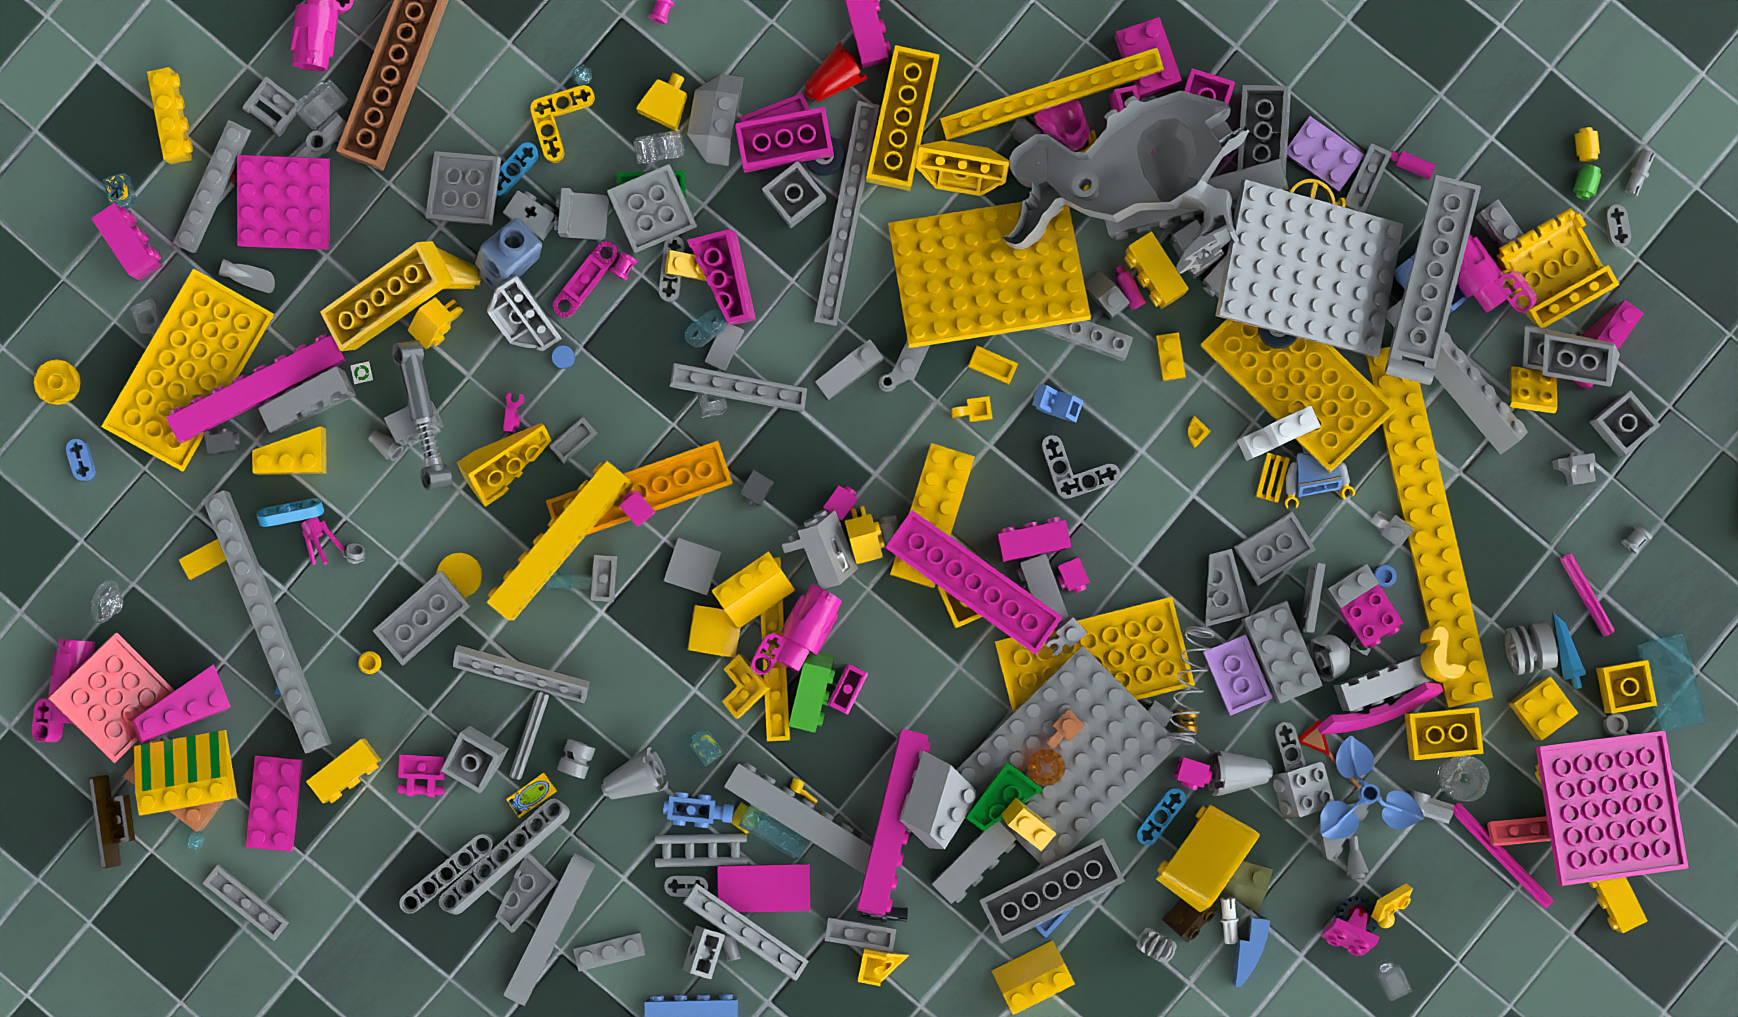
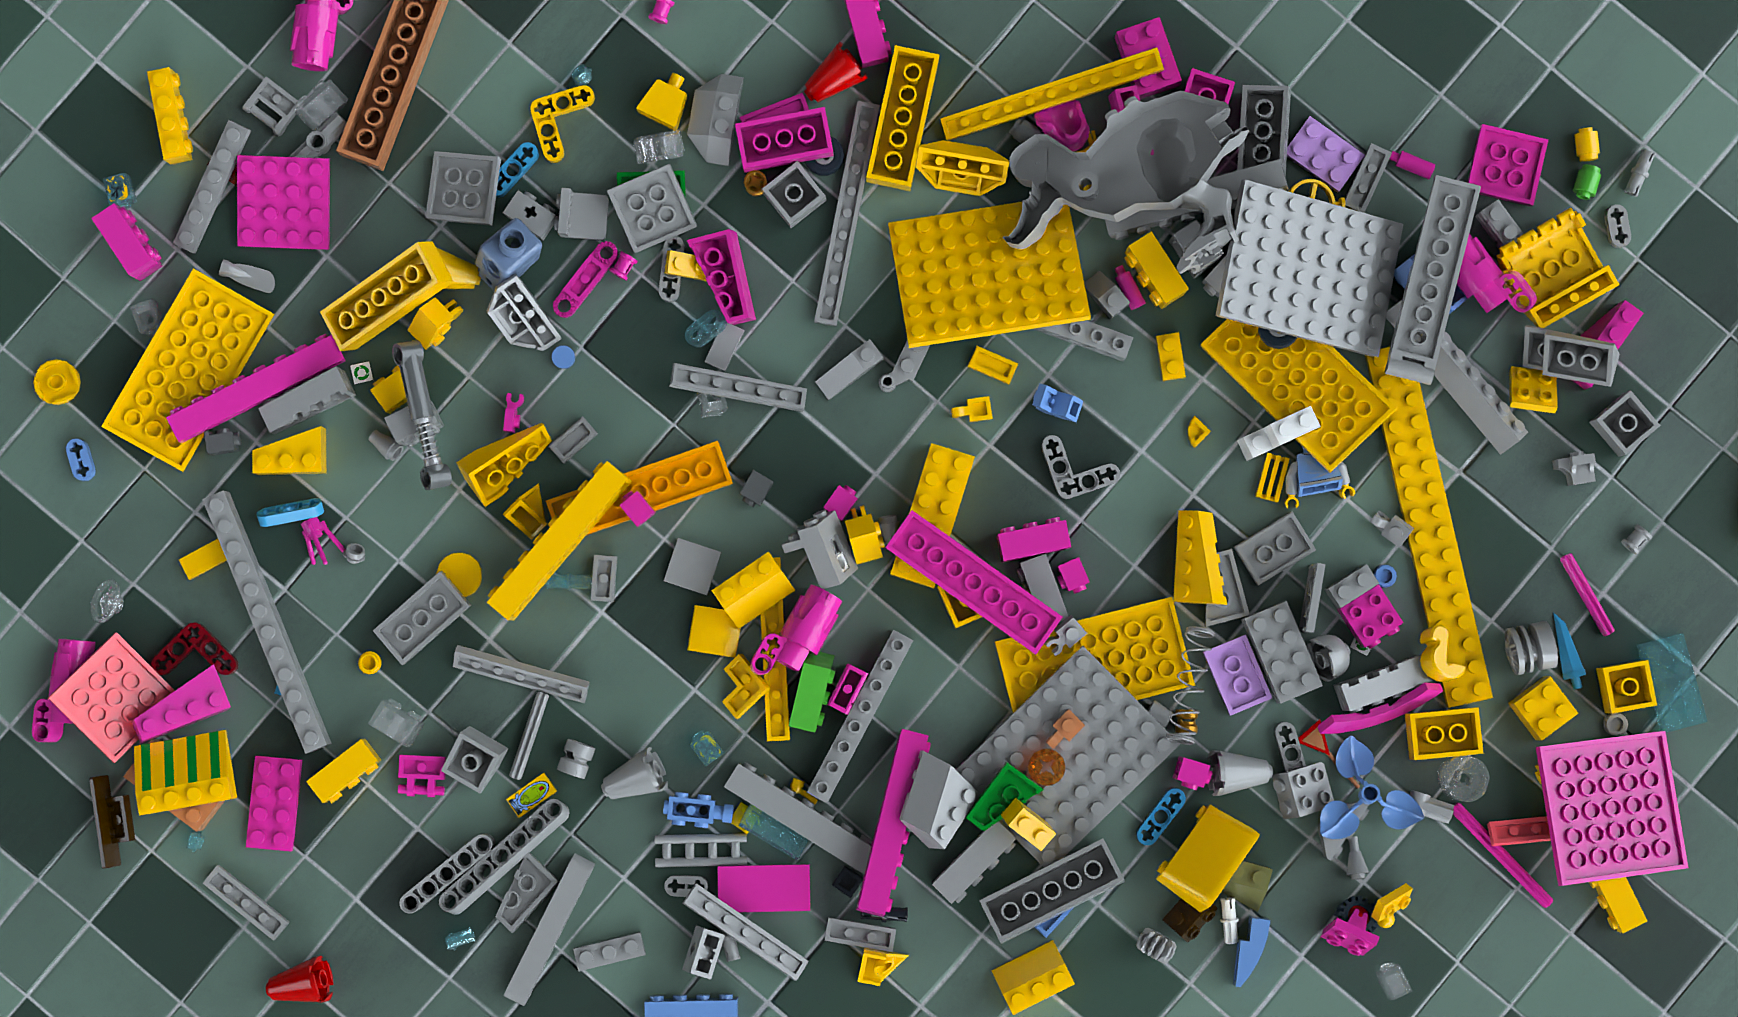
(199, 644): none -> dark red beam
(303, 982): none -> red cone
(390, 391): none -> yellow slope
(396, 722): none -> clear brick
(459, 938): none -> clear light blue pin
(528, 512): none -> yellow slope
(754, 179): none -> pearl gold wheel
(847, 881): none -> black tile
(860, 716): none -> light grey brick
(1197, 560): none -> yellow wedge
(1507, 164): none -> dark pink plate

